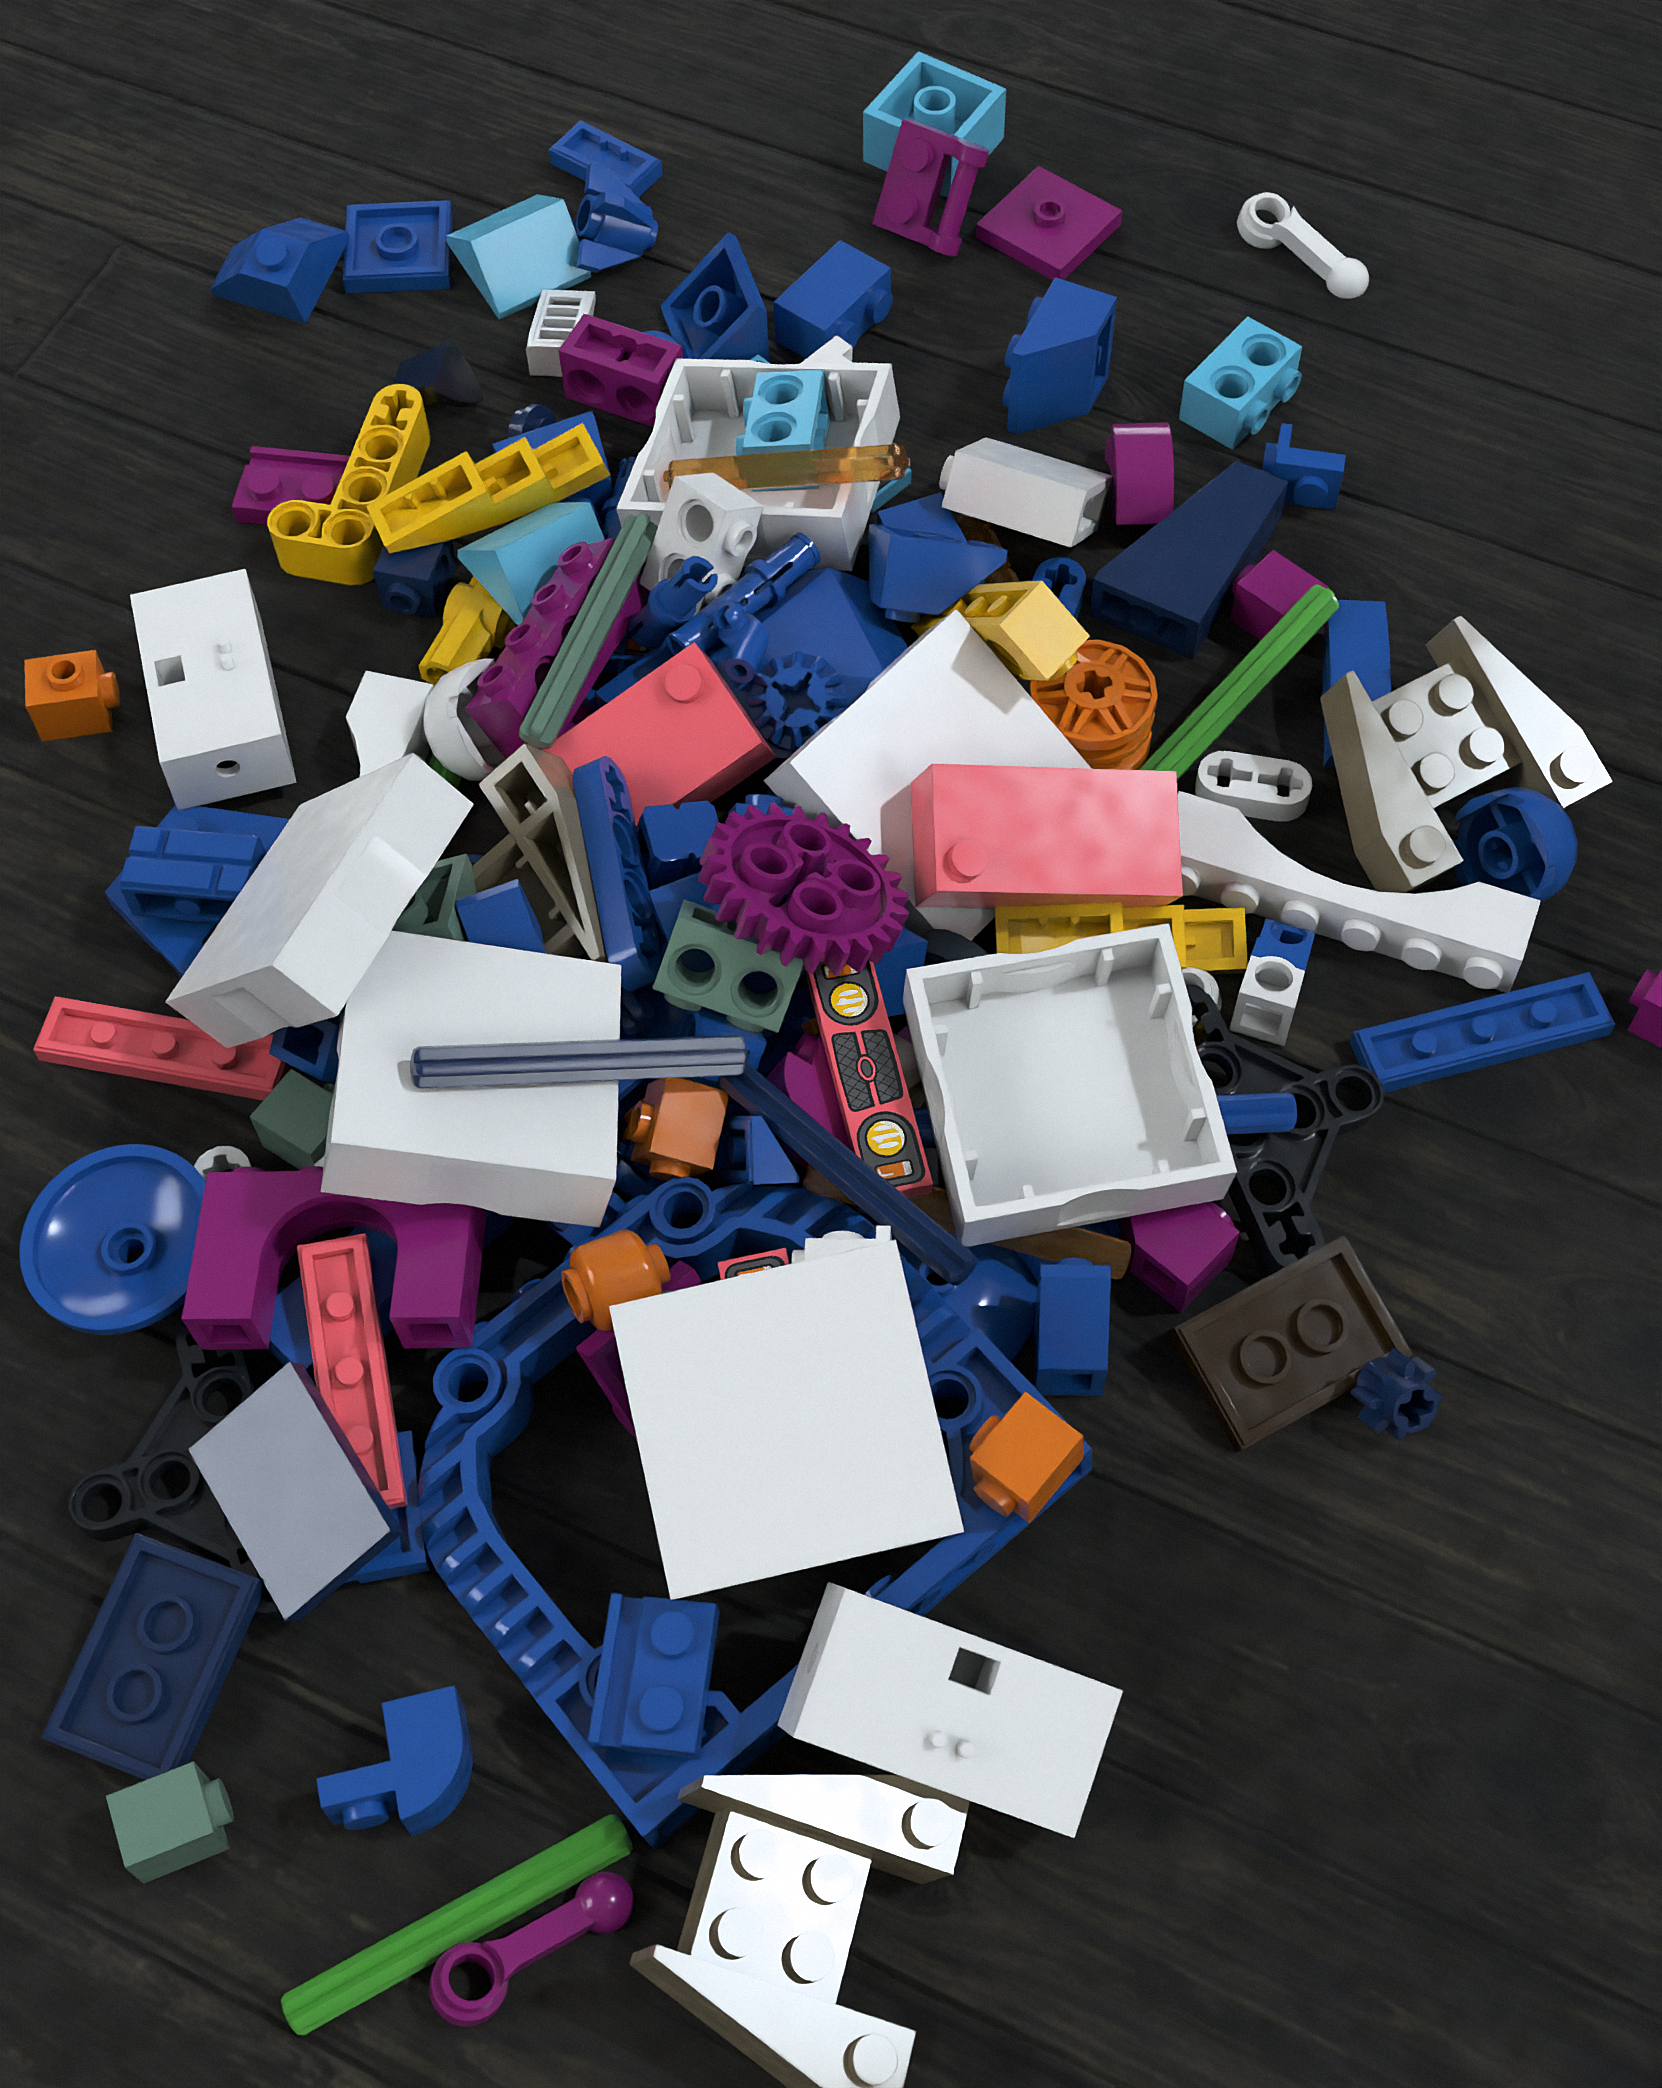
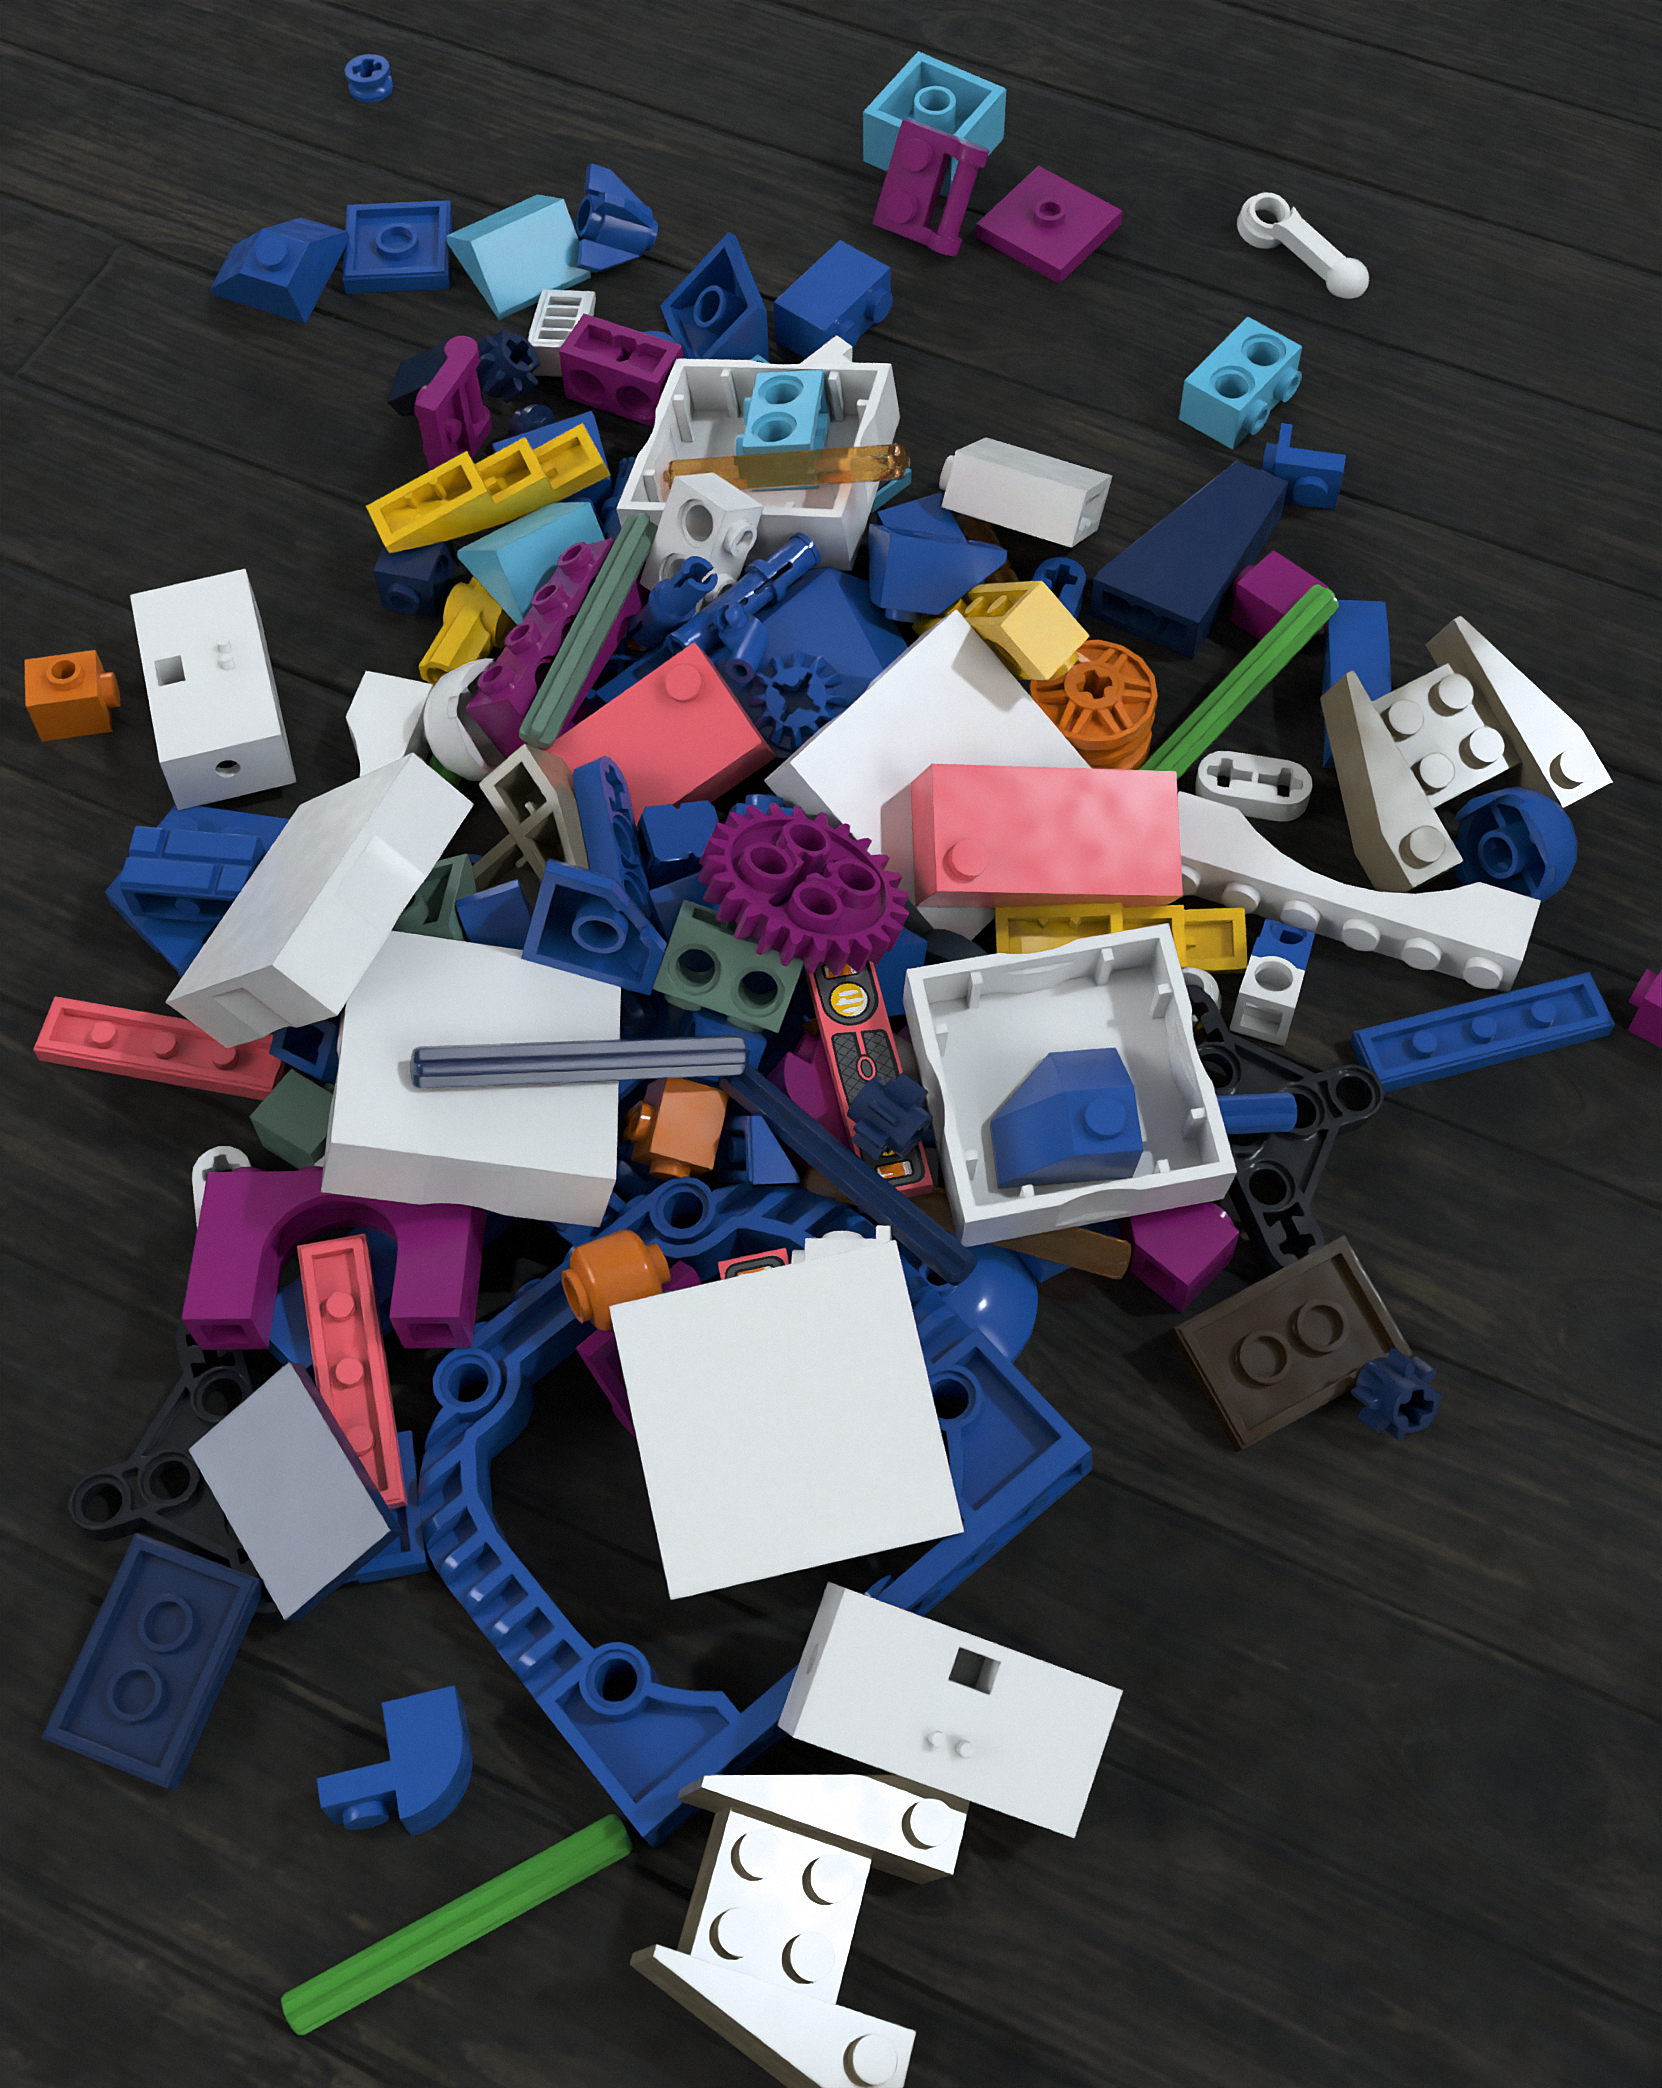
(92, 1222): blue dish -> none
(170, 1821): sand green brick -> none
(283, 476): magenta plate -> none
(341, 539): yellow beam -> none
(369, 78): none -> blue bush
(452, 406): none -> magenta plate
(506, 365): none -> dark blue gear
(589, 145): blue plate -> none
(592, 929): none -> blue slope
(600, 1906): magenta piece -> none
(654, 1676): blue plate -> none
(889, 1116): none -> dark blue gear
(1023, 1458): orange brick -> none
(1059, 357): blue slope -> none
(1069, 1123): none -> blue slope
(1071, 1328): blue slope -> none
(1140, 472): magenta brick -> none

